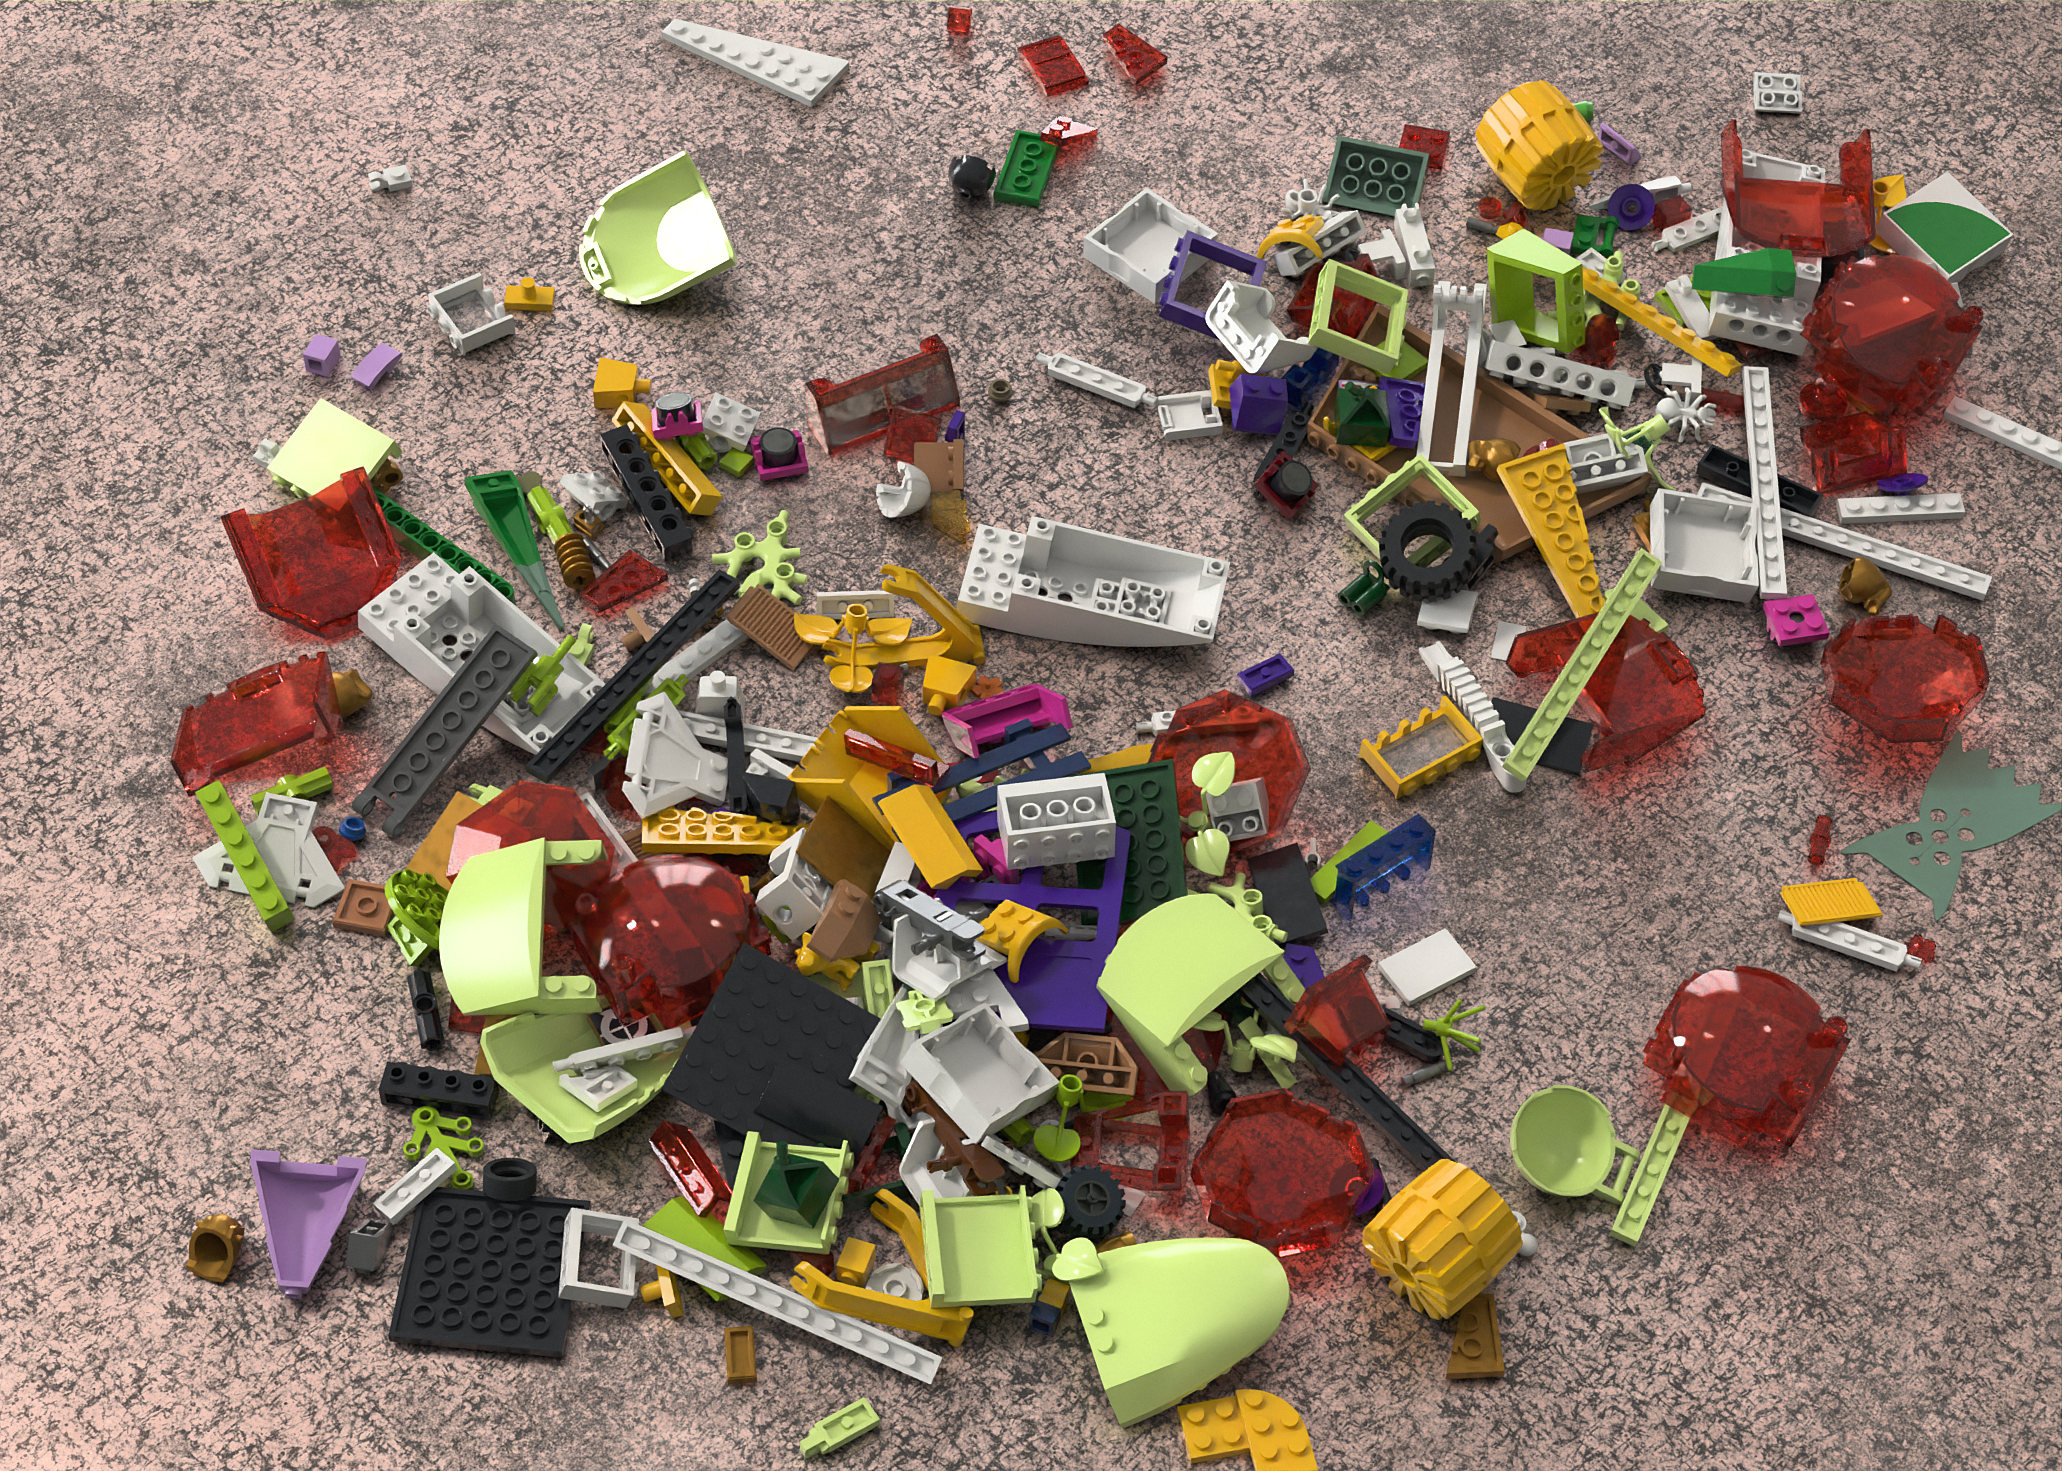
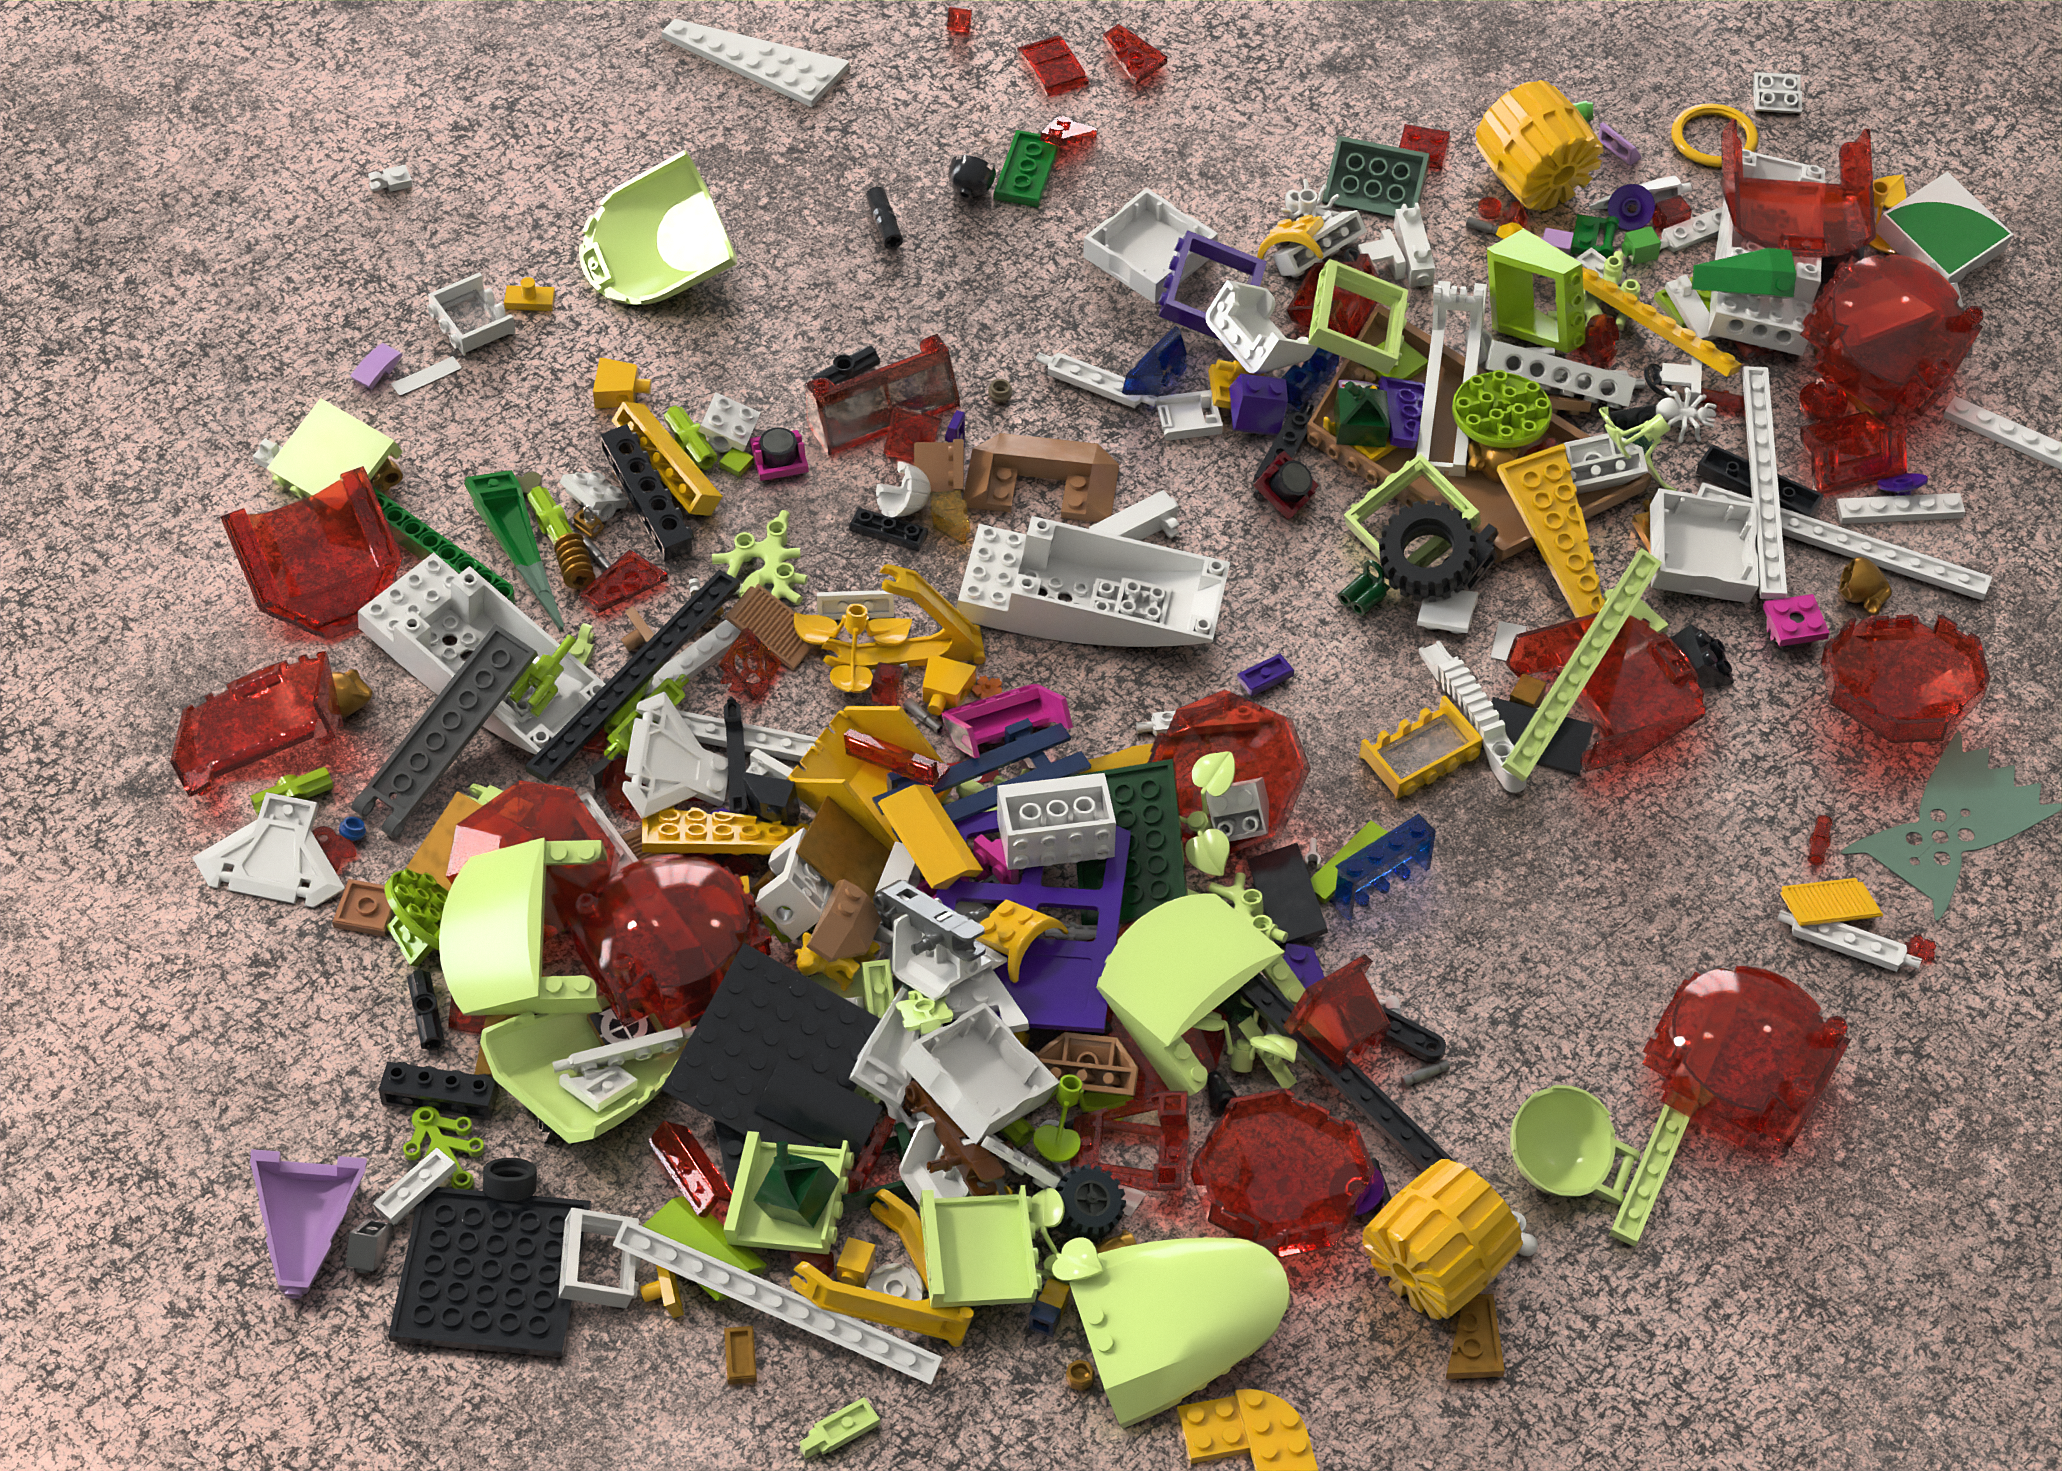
(215, 1247): pearl gold helmet -> none
(245, 856): lime brick -> none
(321, 355): lavender brick -> none
(426, 376): none -> white sticker
(676, 416): piece -> none
(714, 693): white torso -> none
(760, 652): none -> clear red piece
(849, 366): none -> black piece
(884, 217): none -> black axle
(888, 529): none -> black tile
(920, 713): none -> flat silver pin
(1080, 1375): none -> pearl gold tile
(1084, 466): none -> medium nougat slope
(1143, 518): none -> white brick
(1158, 366): none -> clear blue wedge
(1427, 967): white tile -> none
(1444, 1029): lime plant -> none
(1502, 409): none -> lime bracket
(1507, 333): white sticker -> none
(1528, 691): none -> pearl gold panel
(1632, 417): none -> black hinge
(1641, 245): none -> bright green brick
(1705, 656): none -> black slope
(1711, 109): none -> yellow wedge

